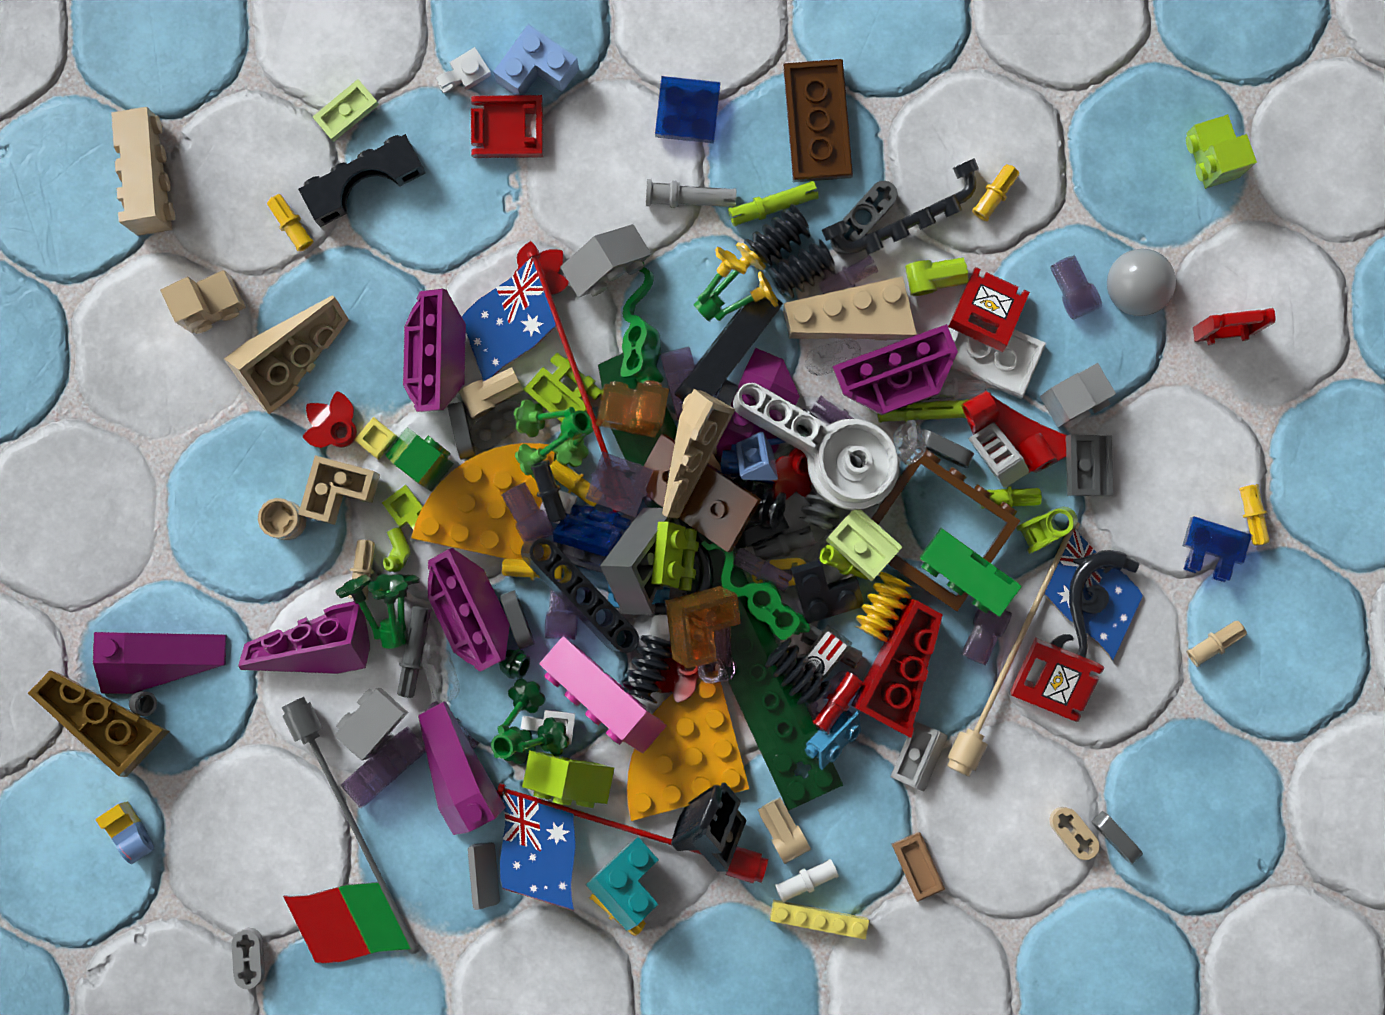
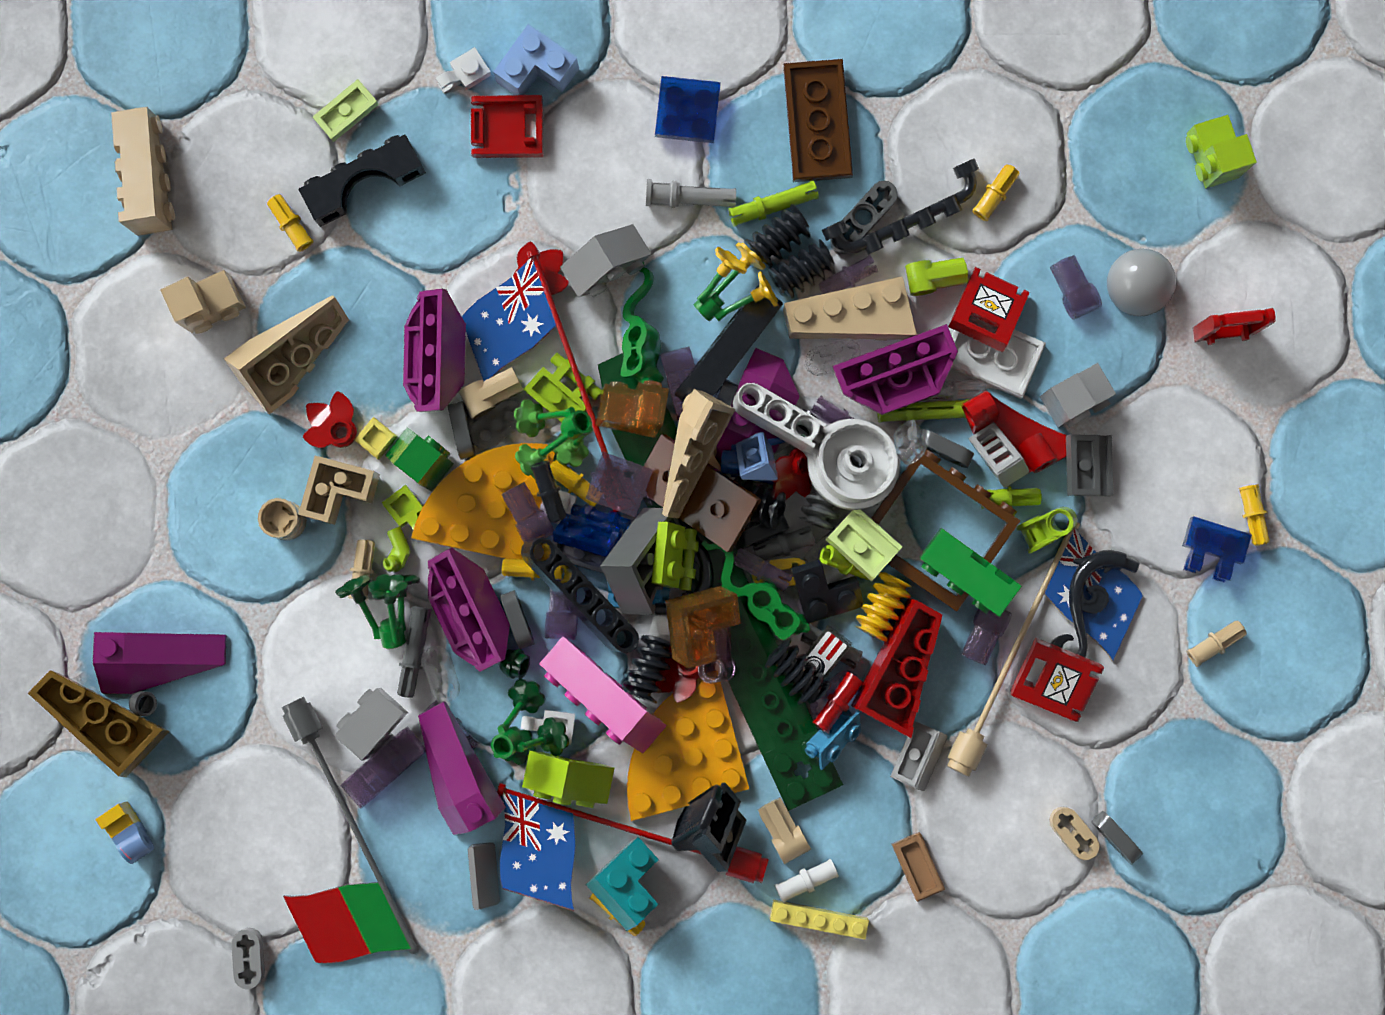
(325, 644): magenta wedge -> none

